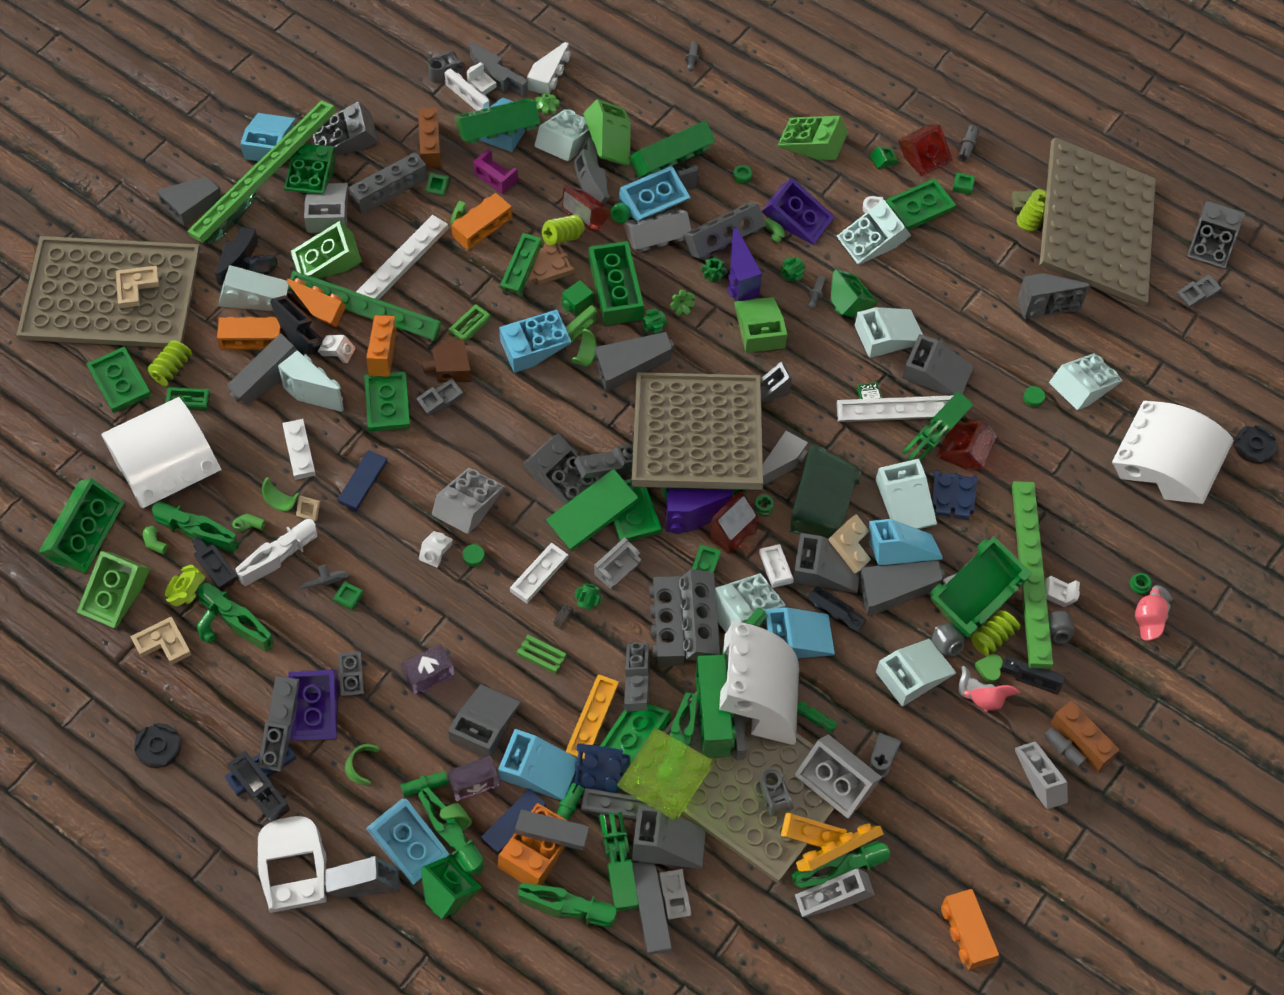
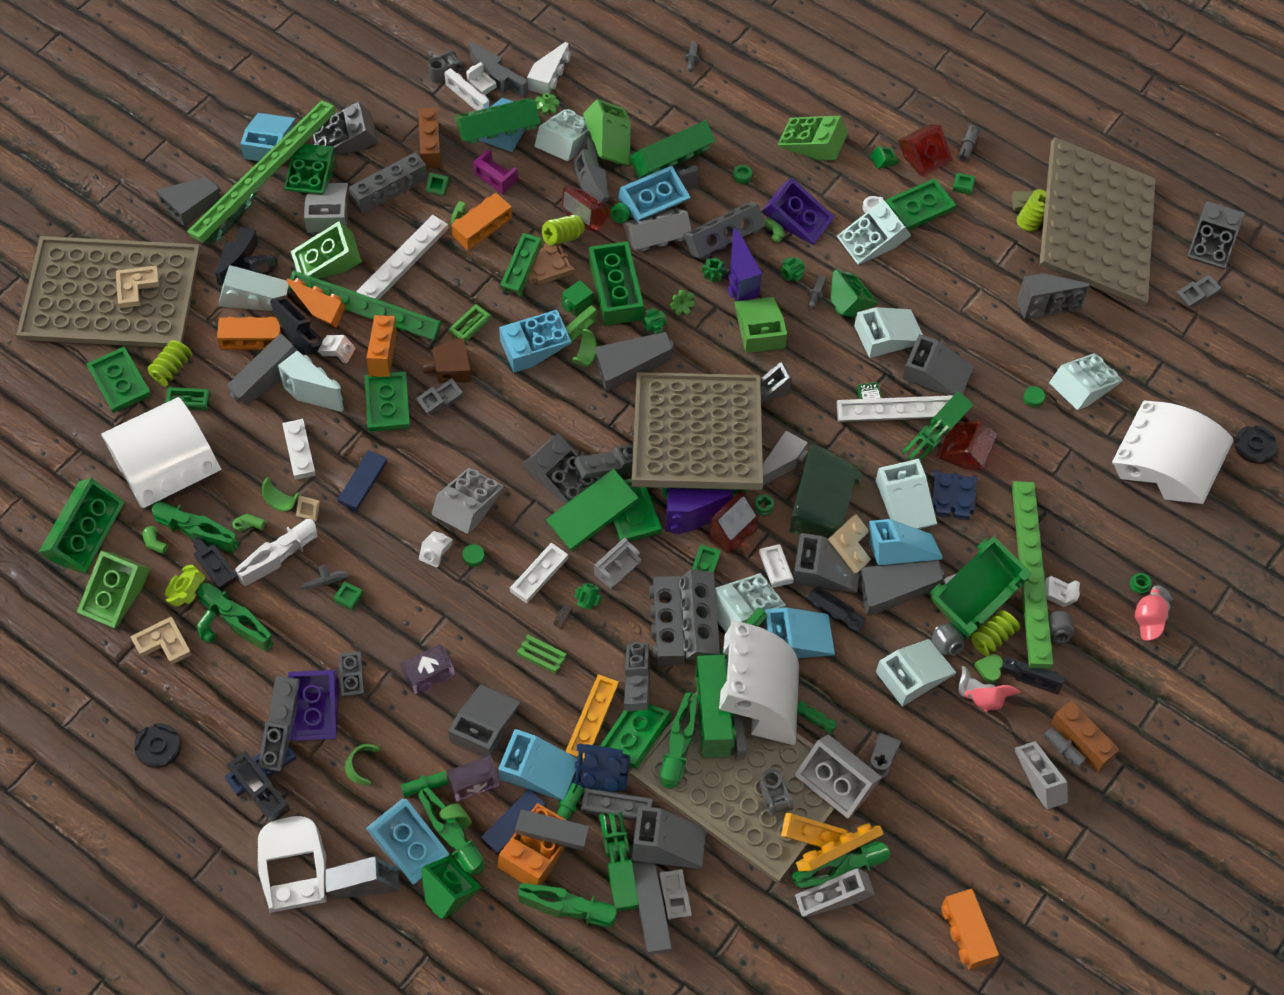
(665, 774): clear neon green plate -> none

